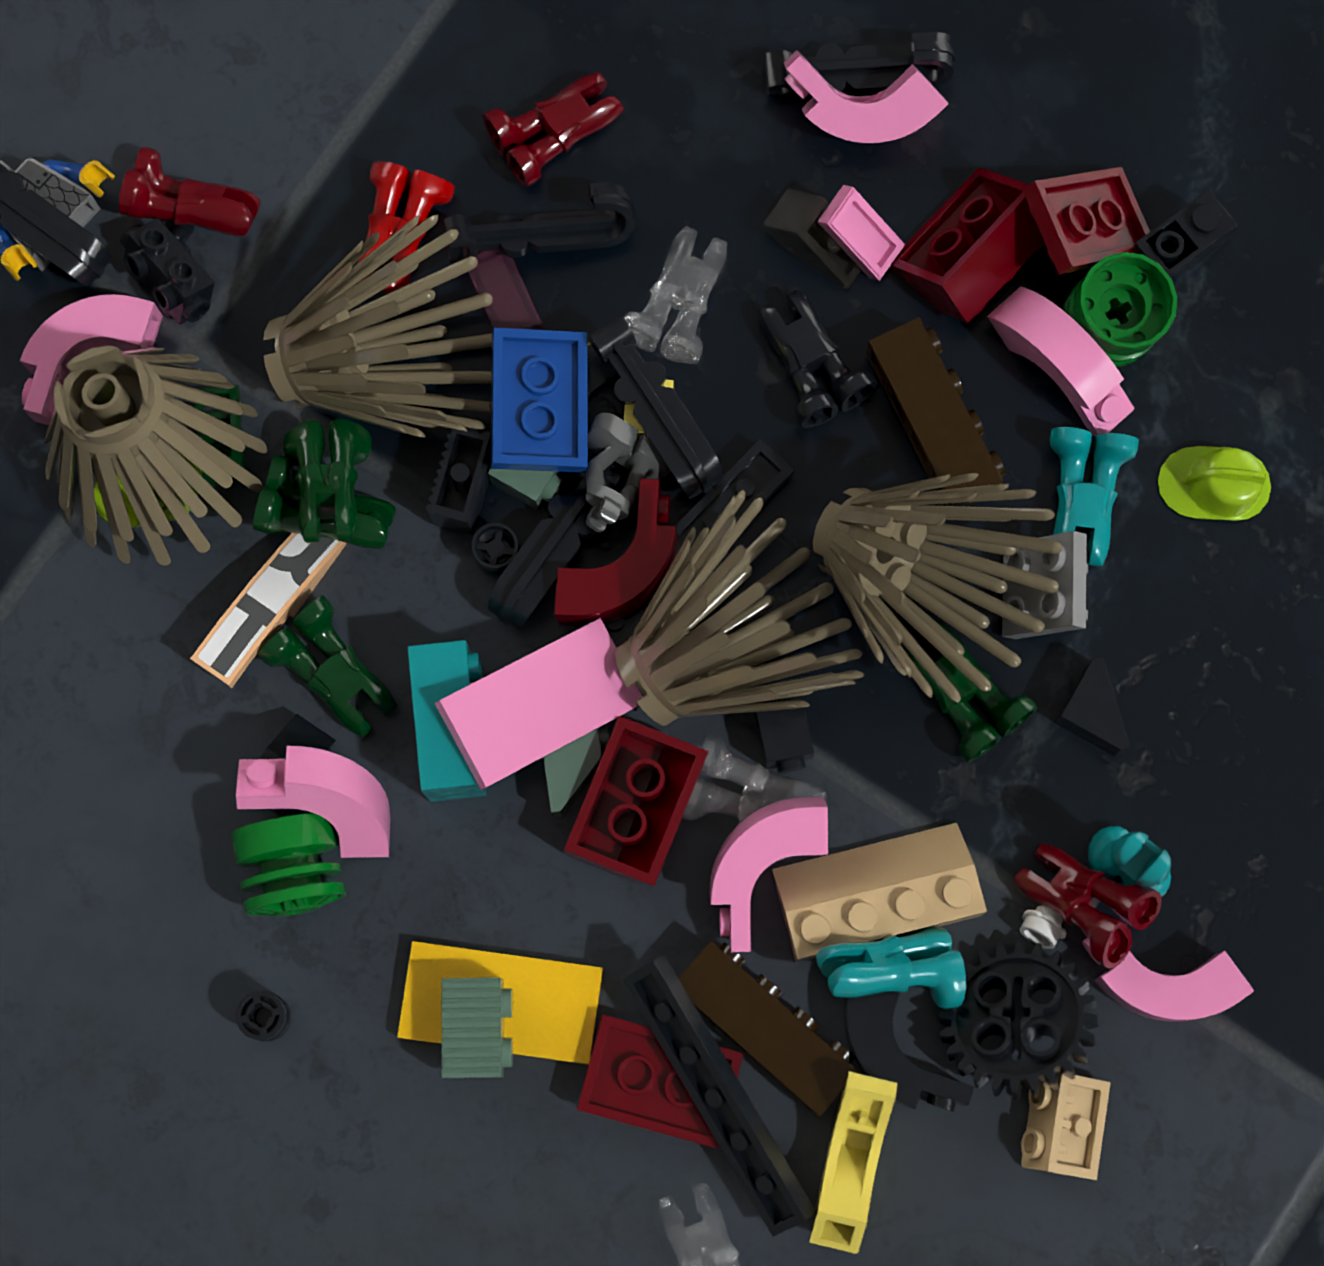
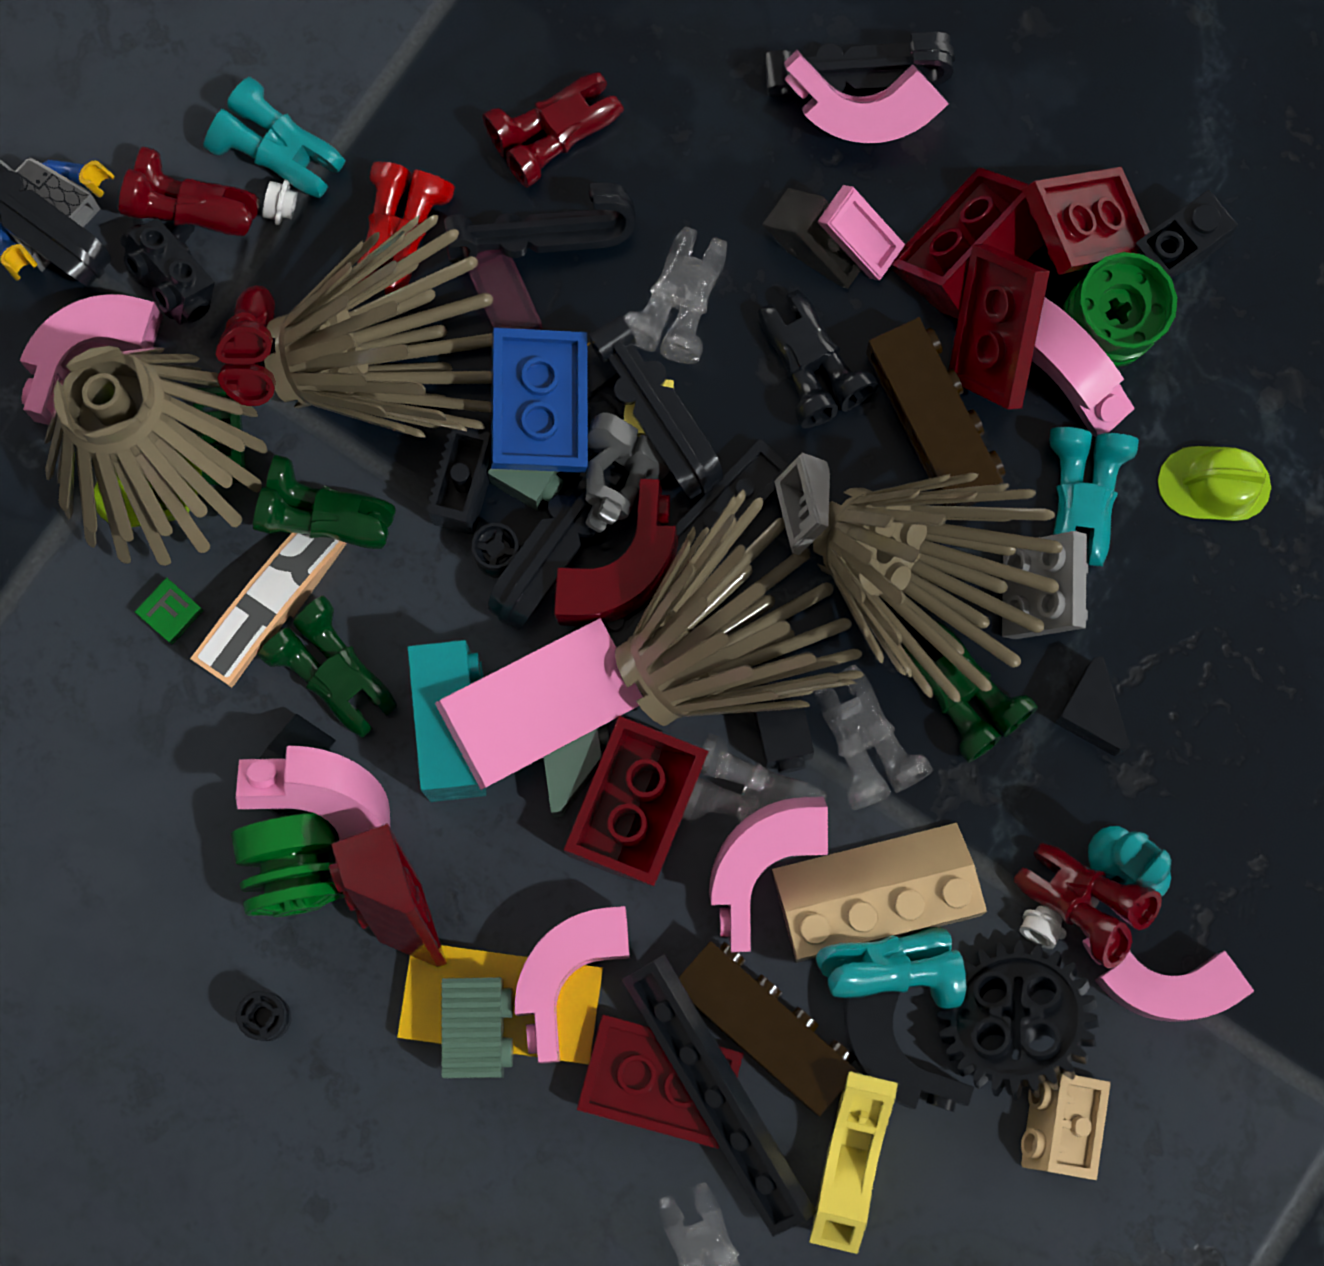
(169, 611): none -> green tile
(245, 346): none -> dark red piece
(279, 201): none -> white plate
(283, 149): none -> teal piece
(327, 488): dark green piece -> none
(386, 893): none -> dark red slope
(563, 950): none -> bright pink arch
(804, 500): none -> light grey slope
(860, 726): none -> clear piece
(998, 325): none -> dark red plate

